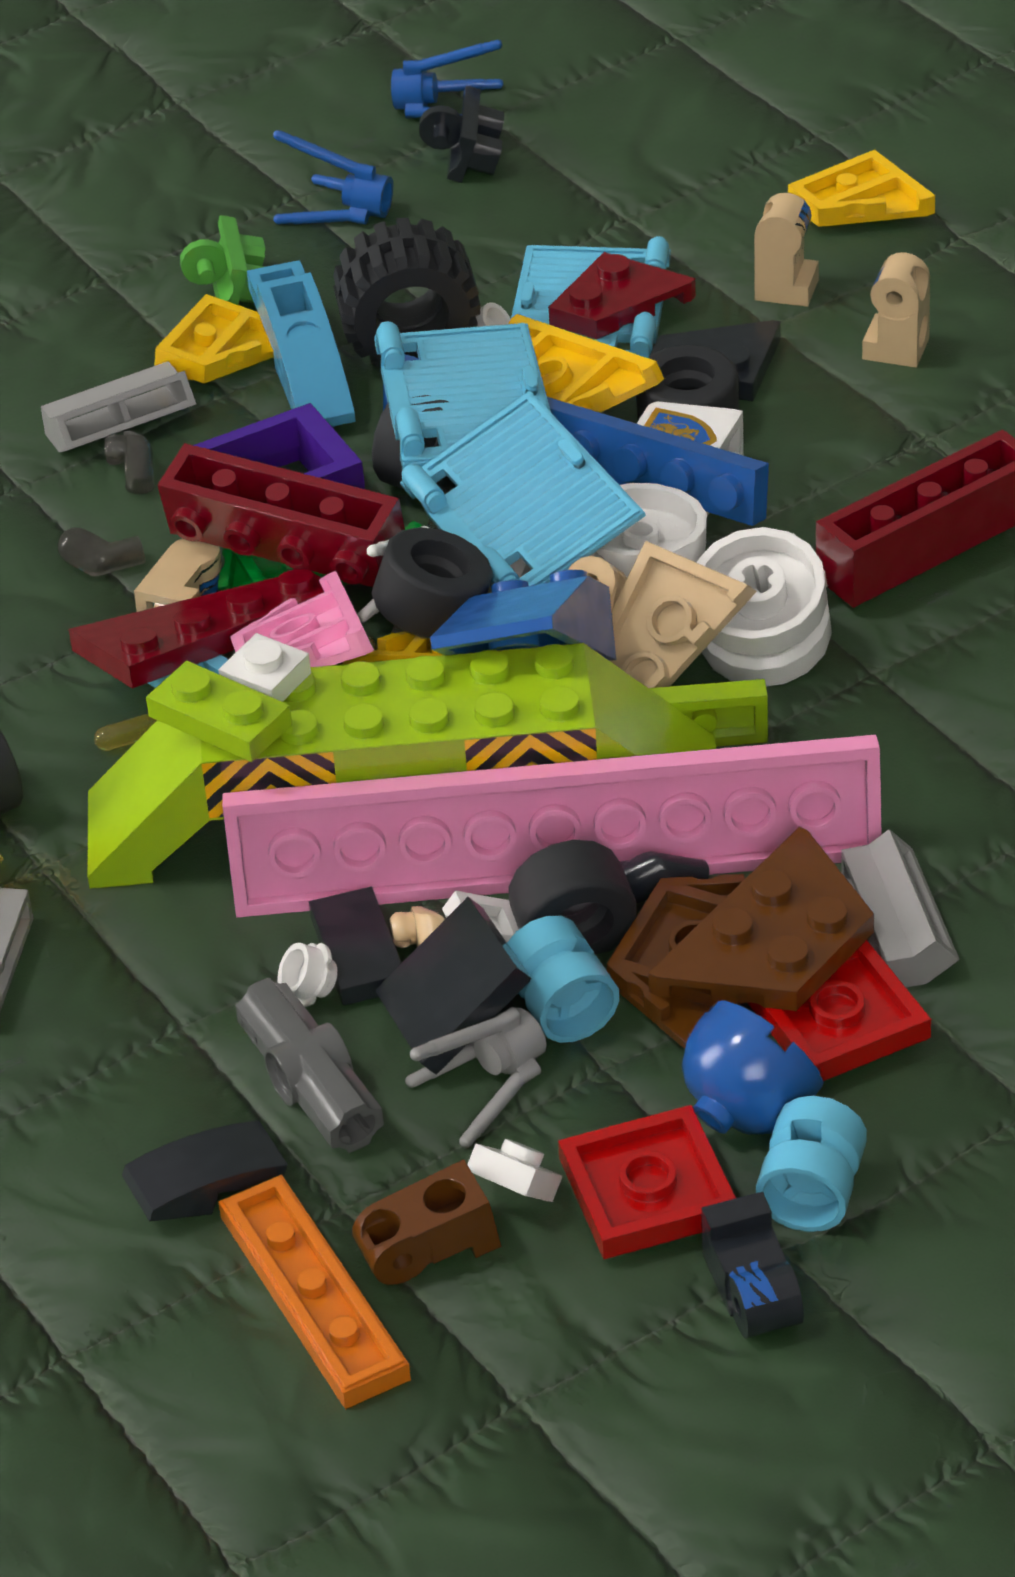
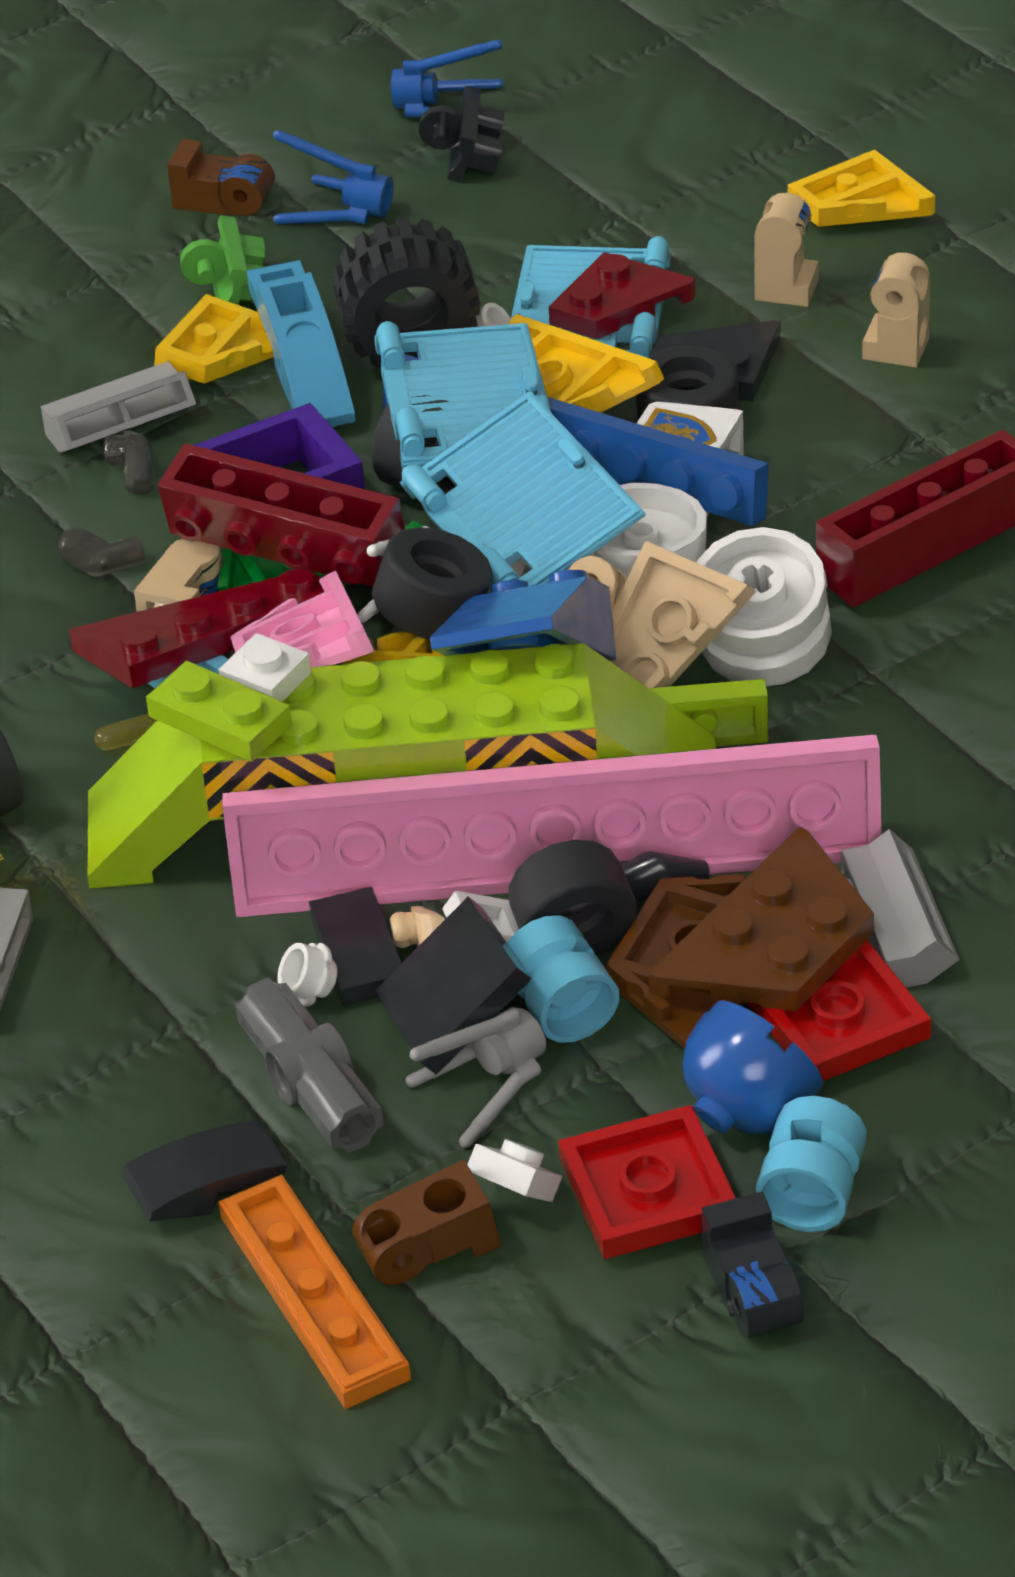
(217, 182): none -> reddish brown leg

